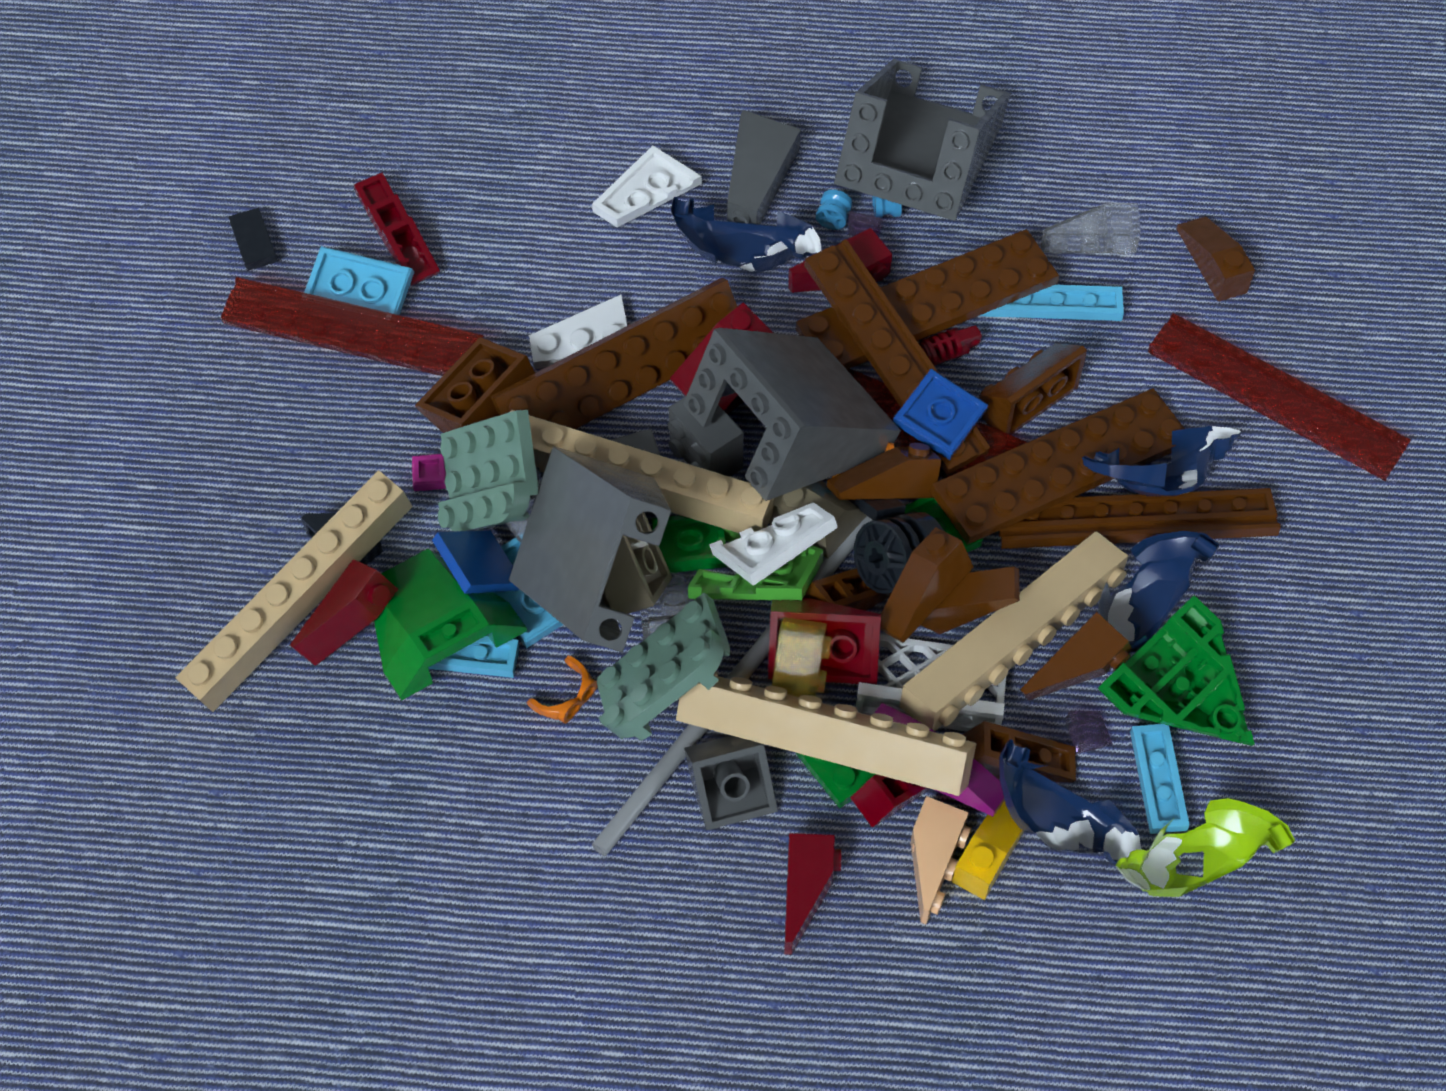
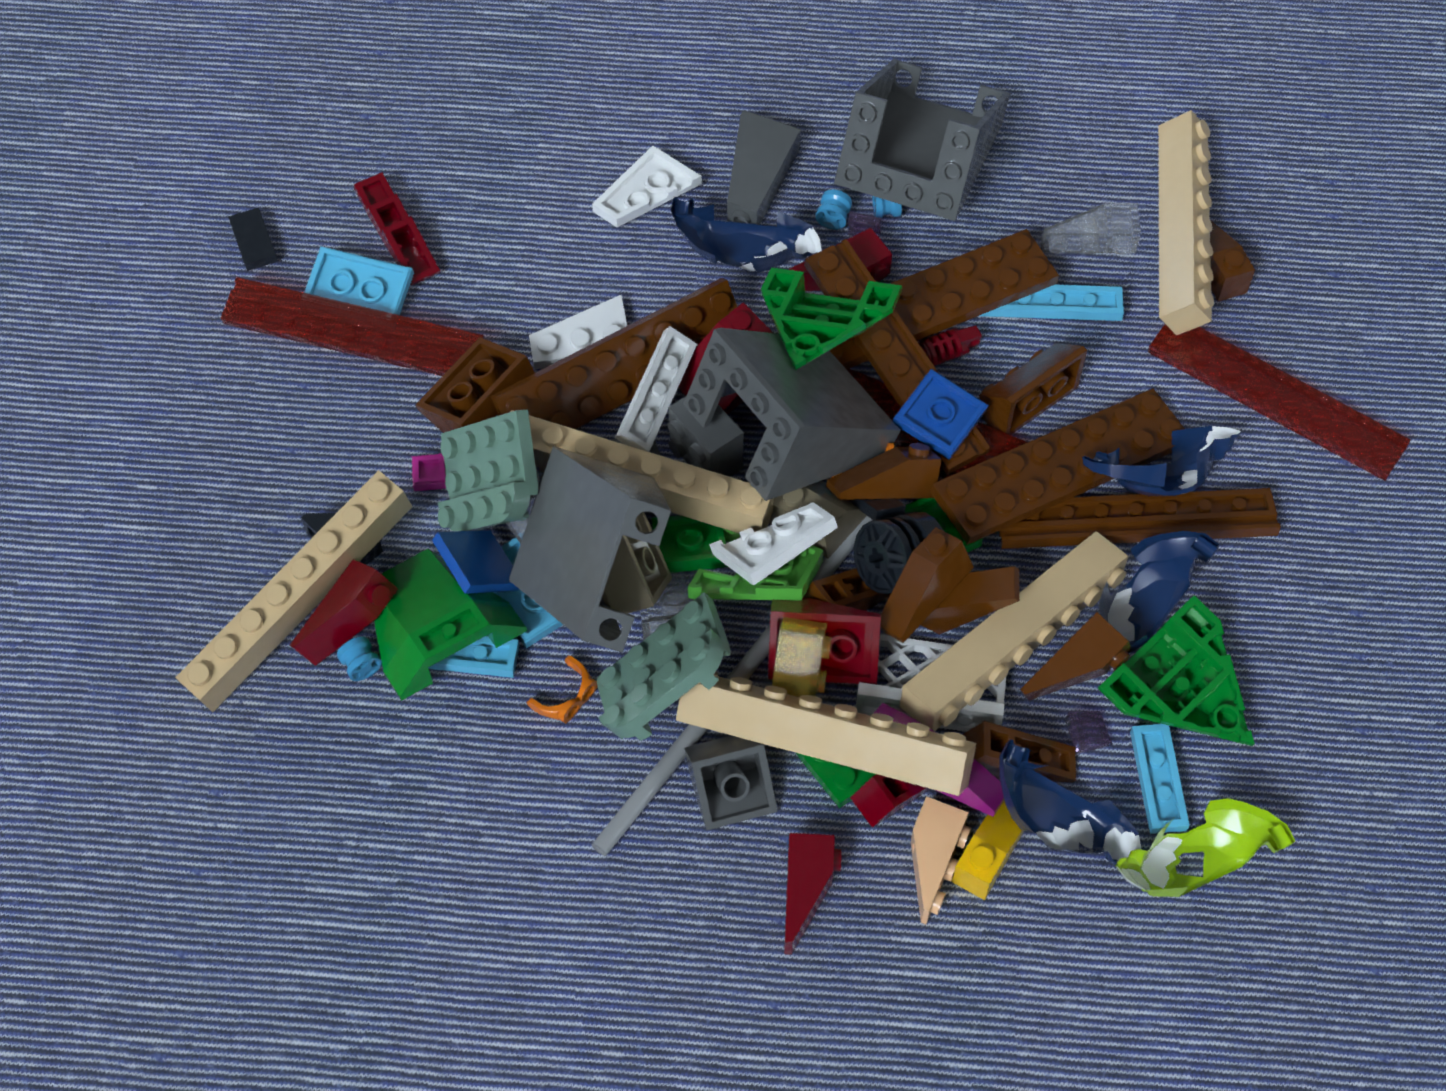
(359, 658): none -> dark azure wheel
(656, 390): none -> white plate
(816, 322): none -> green wedge
(1184, 224): none -> tan brick

